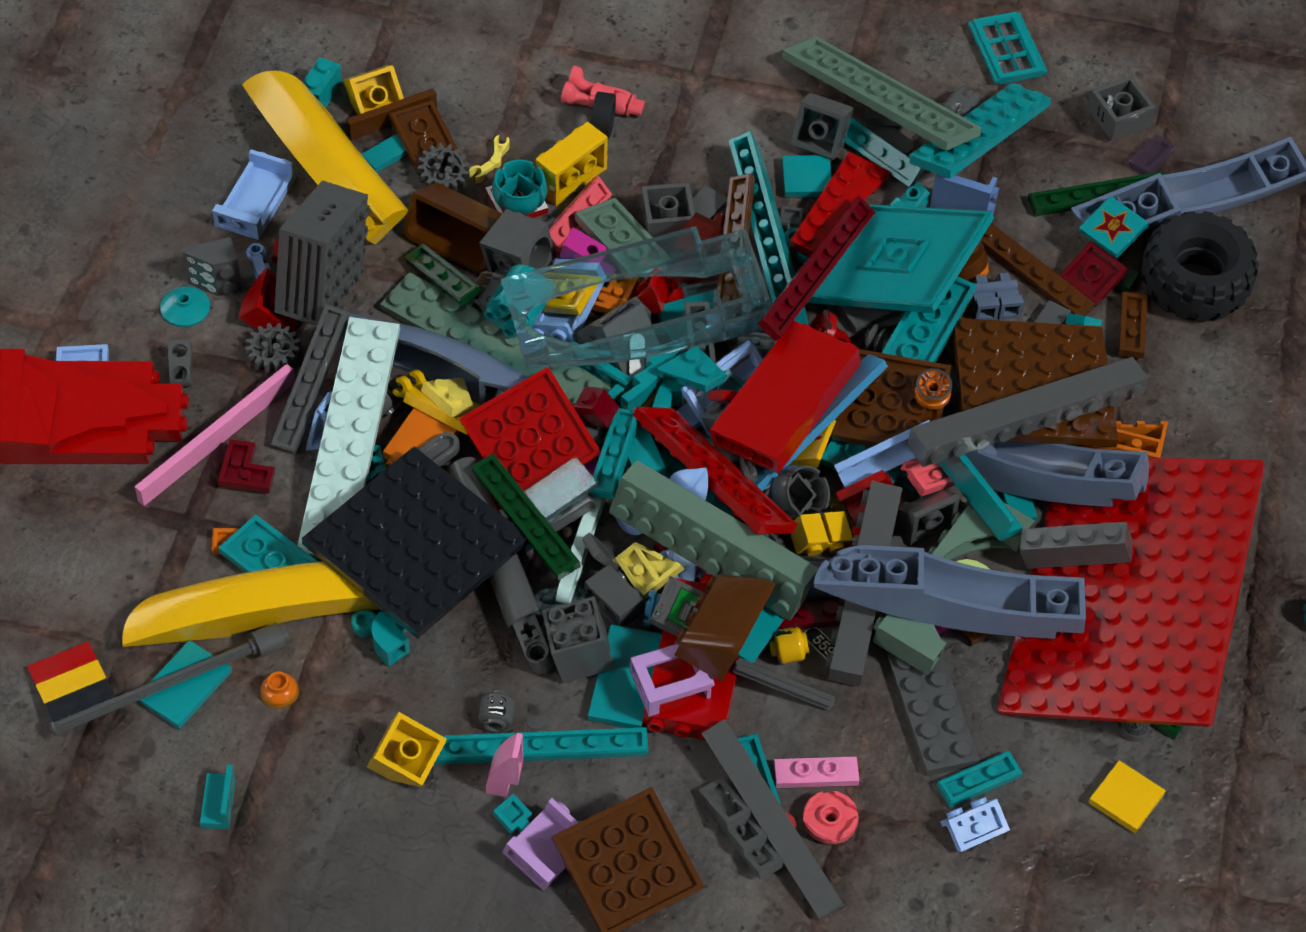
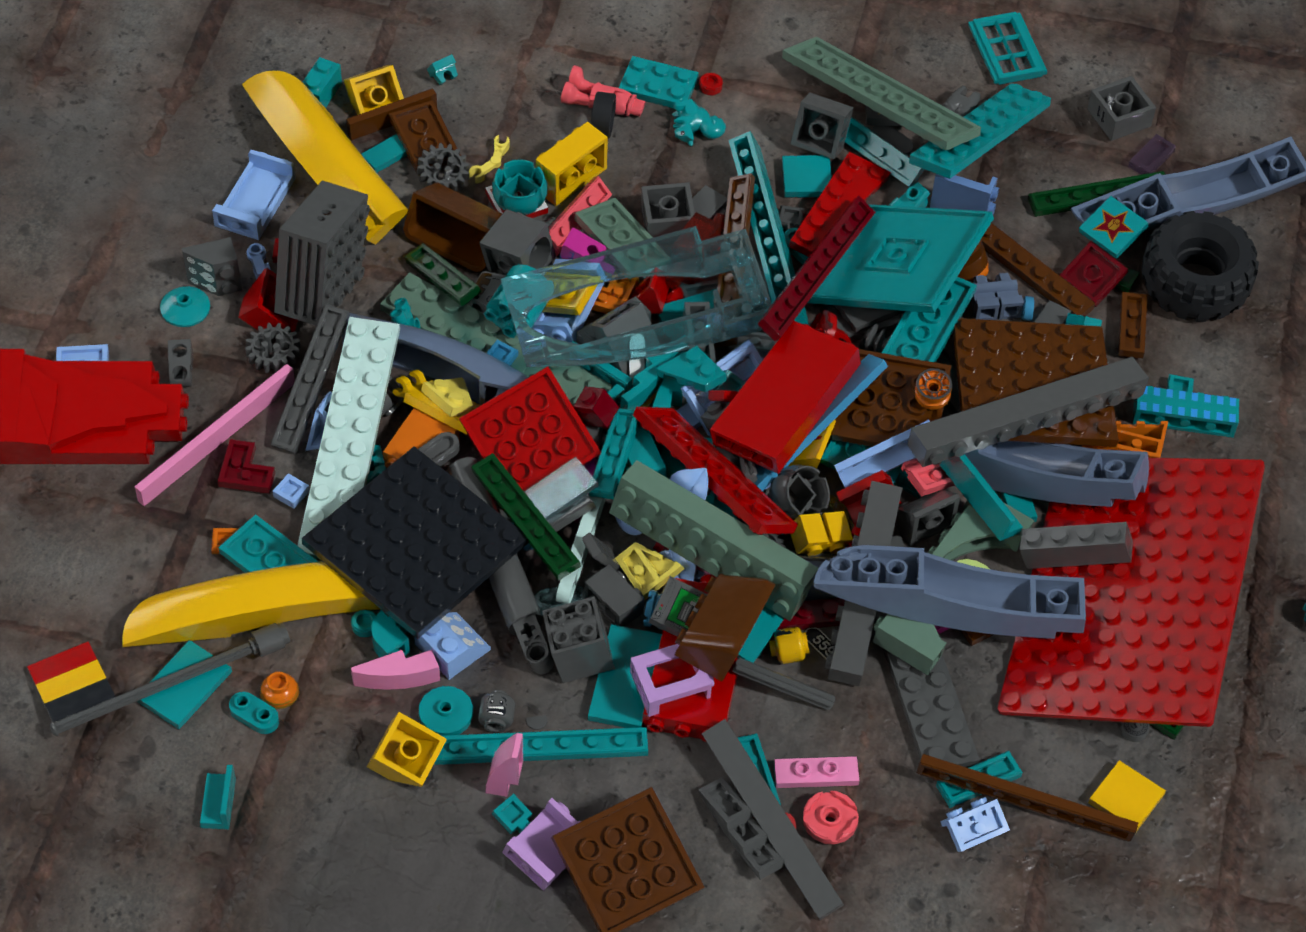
(252, 711): none -> teal plate
(291, 491): none -> light blue plate
(397, 671): none -> bright pink slope
(403, 315): none -> teal plate
(442, 66): none -> teal tile
(449, 722): none -> teal plate
(453, 644): none -> light blue slope
(503, 352): none -> dark azure tile
(658, 82): none -> teal plate
(694, 118): none -> teal animal
(710, 84): none -> red tile
(1027, 798): none -> reddish brown tile
(1028, 308): none -> dark azure tile
(1180, 383): none -> teal tile
(1188, 411): none -> teal brick

